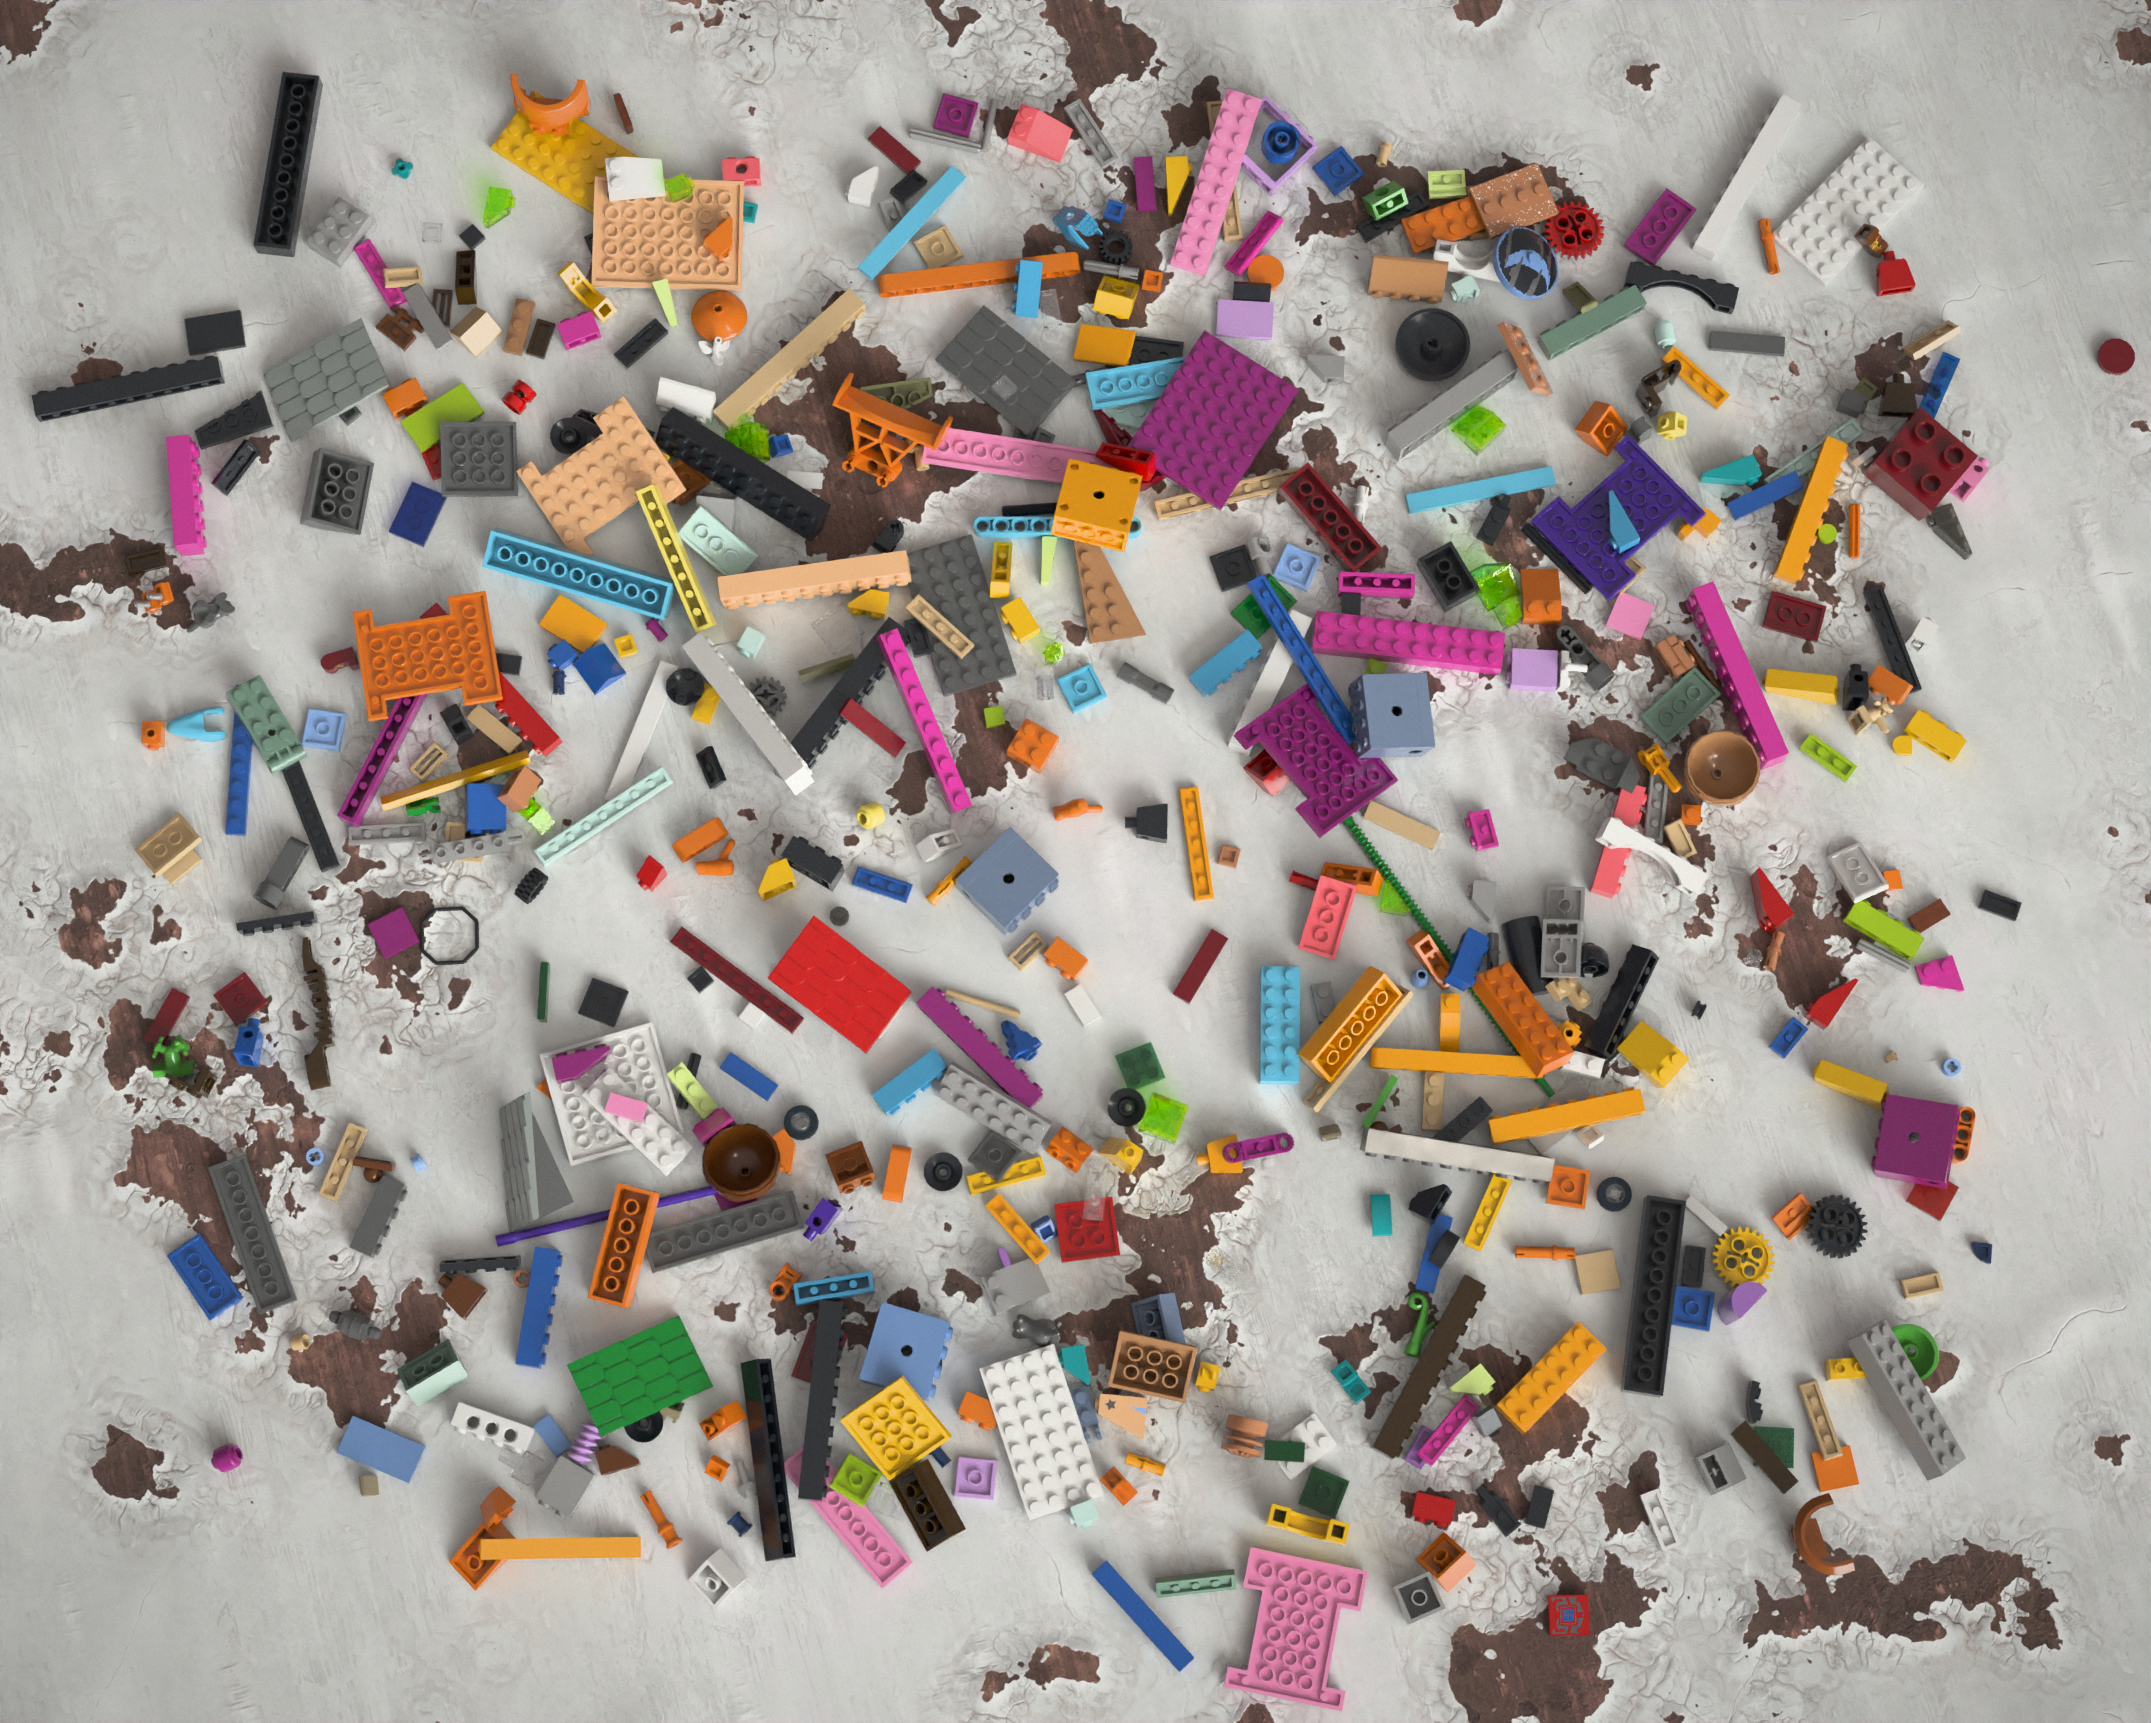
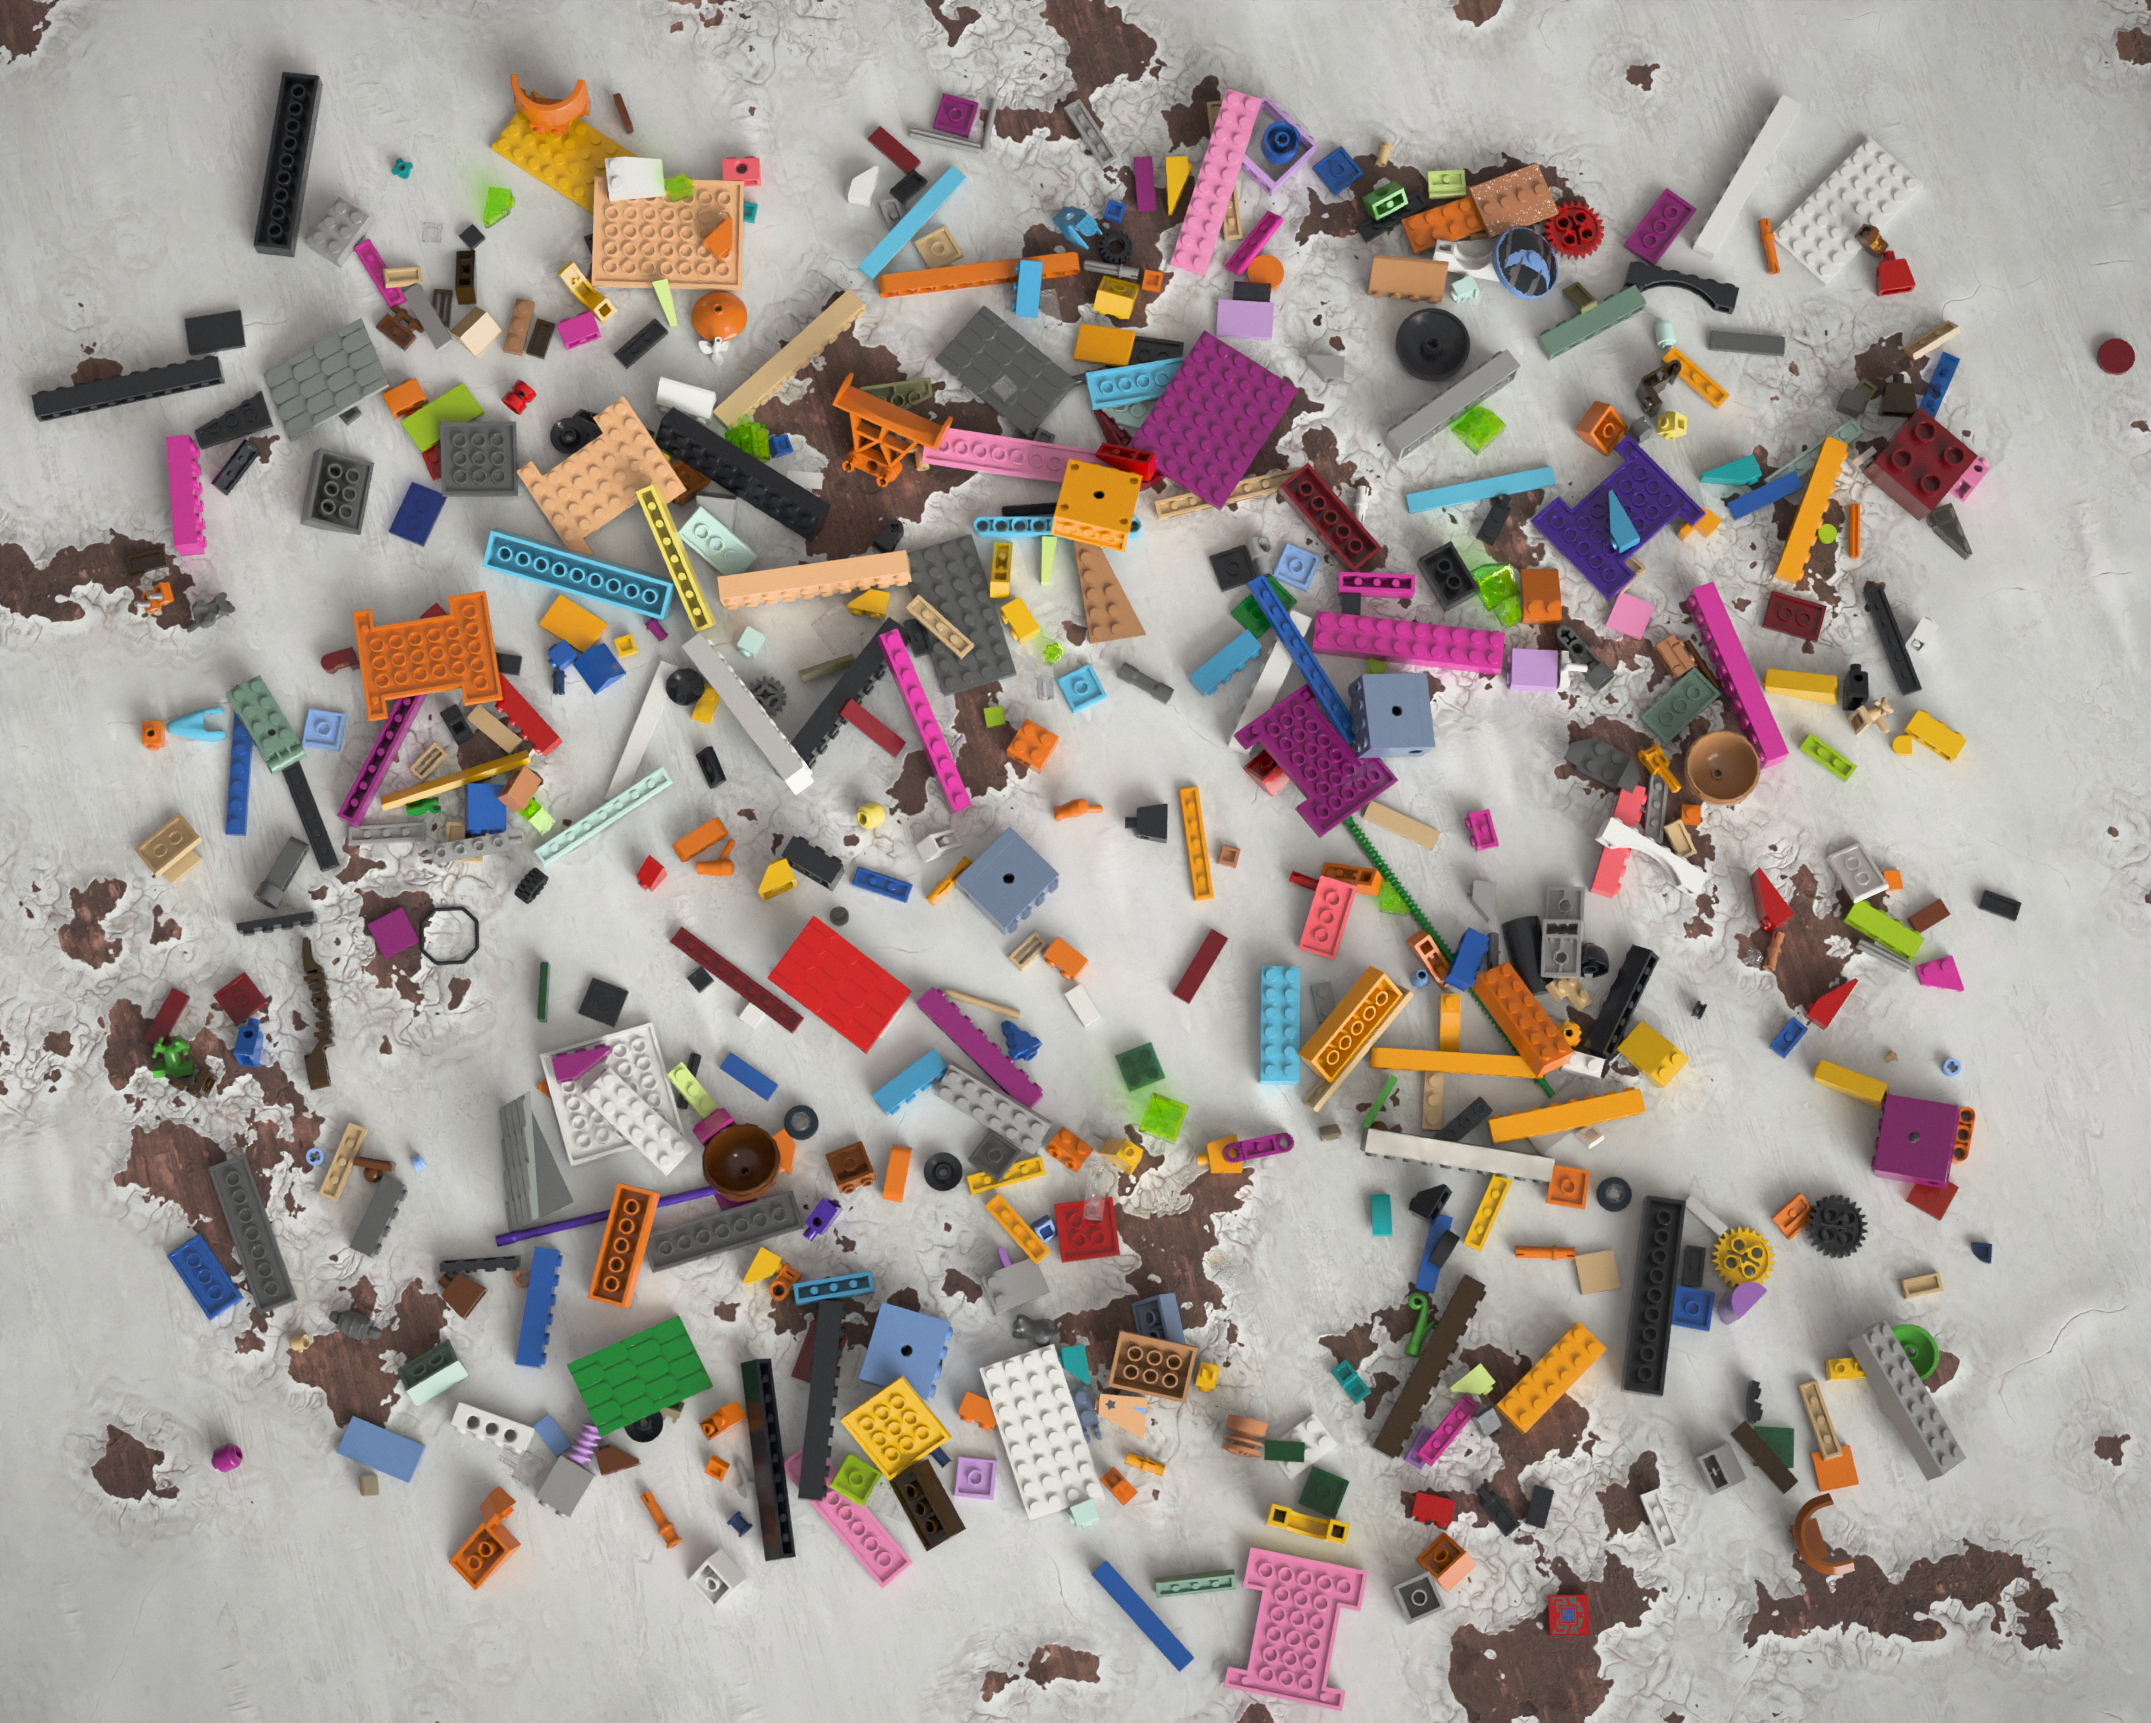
(560, 1548): light orange tile -> none
(626, 1107): bright pink tile -> none
(763, 1267): none -> yellow slope
(1039, 133): coral slope -> none
(1117, 1105): black dish -> none
(1525, 358): nougat plate -> none
(1556, 558): black axle -> none
(1889, 684): orange brick -> none

